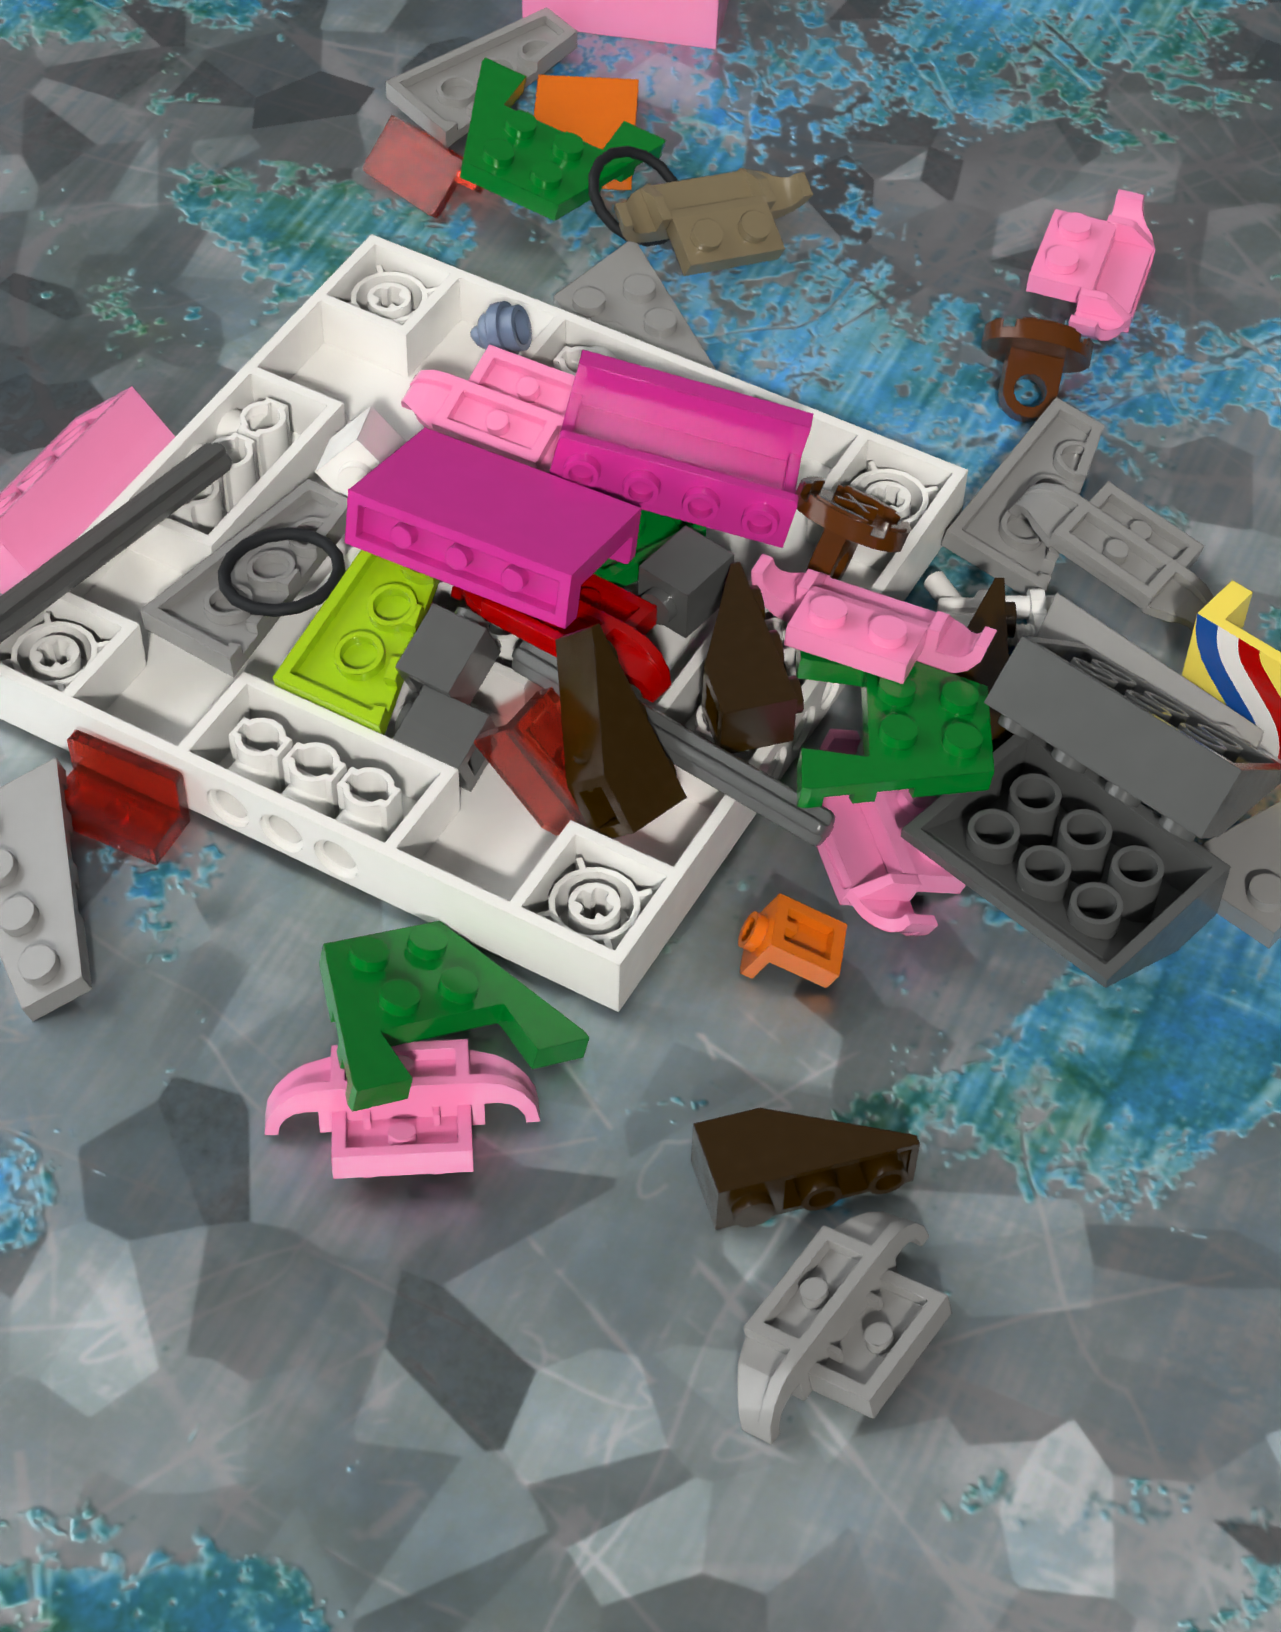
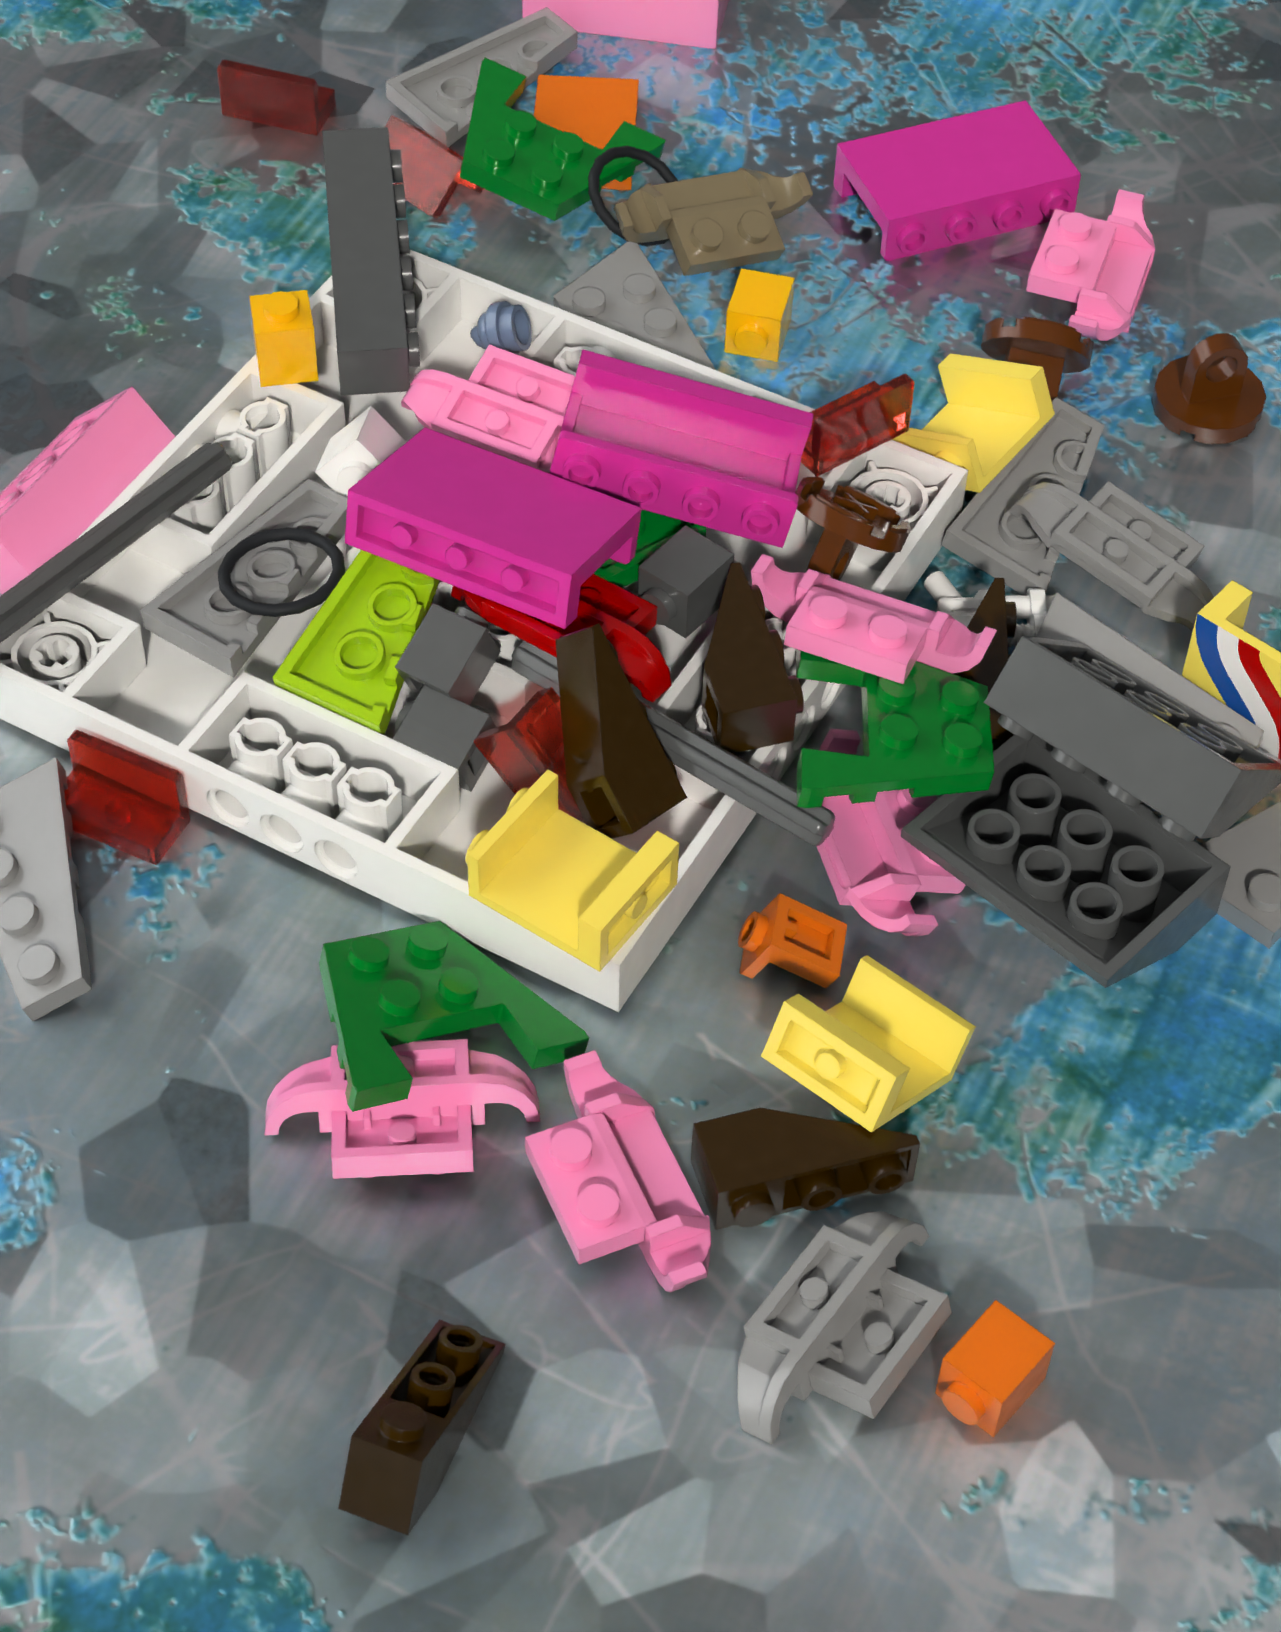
(274, 97): none -> clear red panel
(284, 338): none -> yellow brick
(366, 262): none -> dark grey brick
(417, 1427): none -> dark brown slope
(567, 876): none -> light yellow panel
(619, 1180): none -> bright pink plate
(759, 315): none -> yellow brick
(858, 423): none -> clear red panel
(872, 1049): none -> light yellow panel
(958, 178): none -> dark pink panel
(988, 415): none -> light yellow panel
(993, 1369): none -> orange brick
(1210, 393): none -> reddish brown tile

